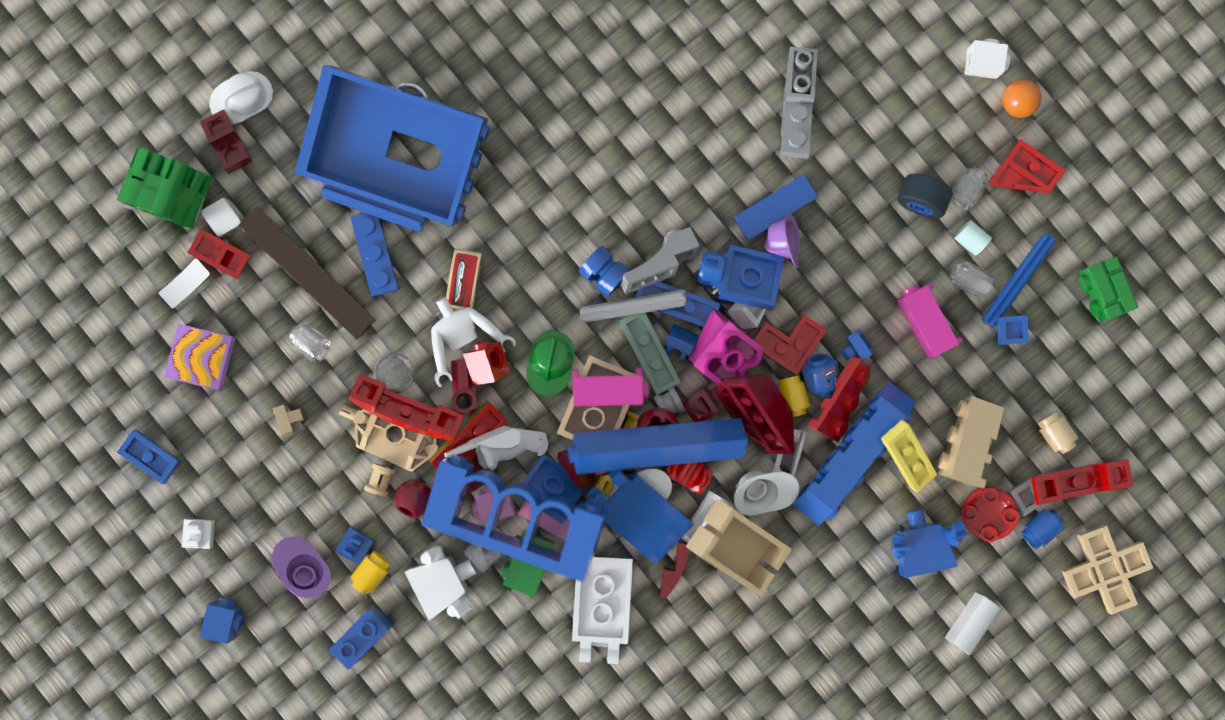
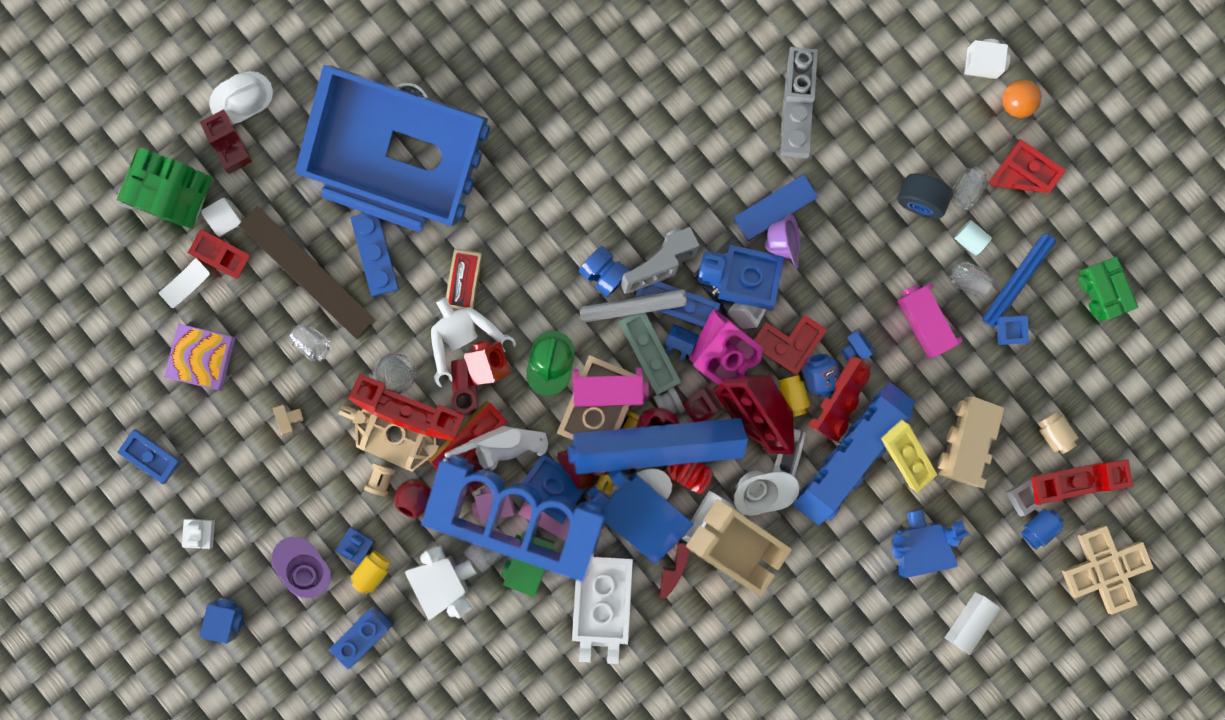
(990, 513): red dish -> none

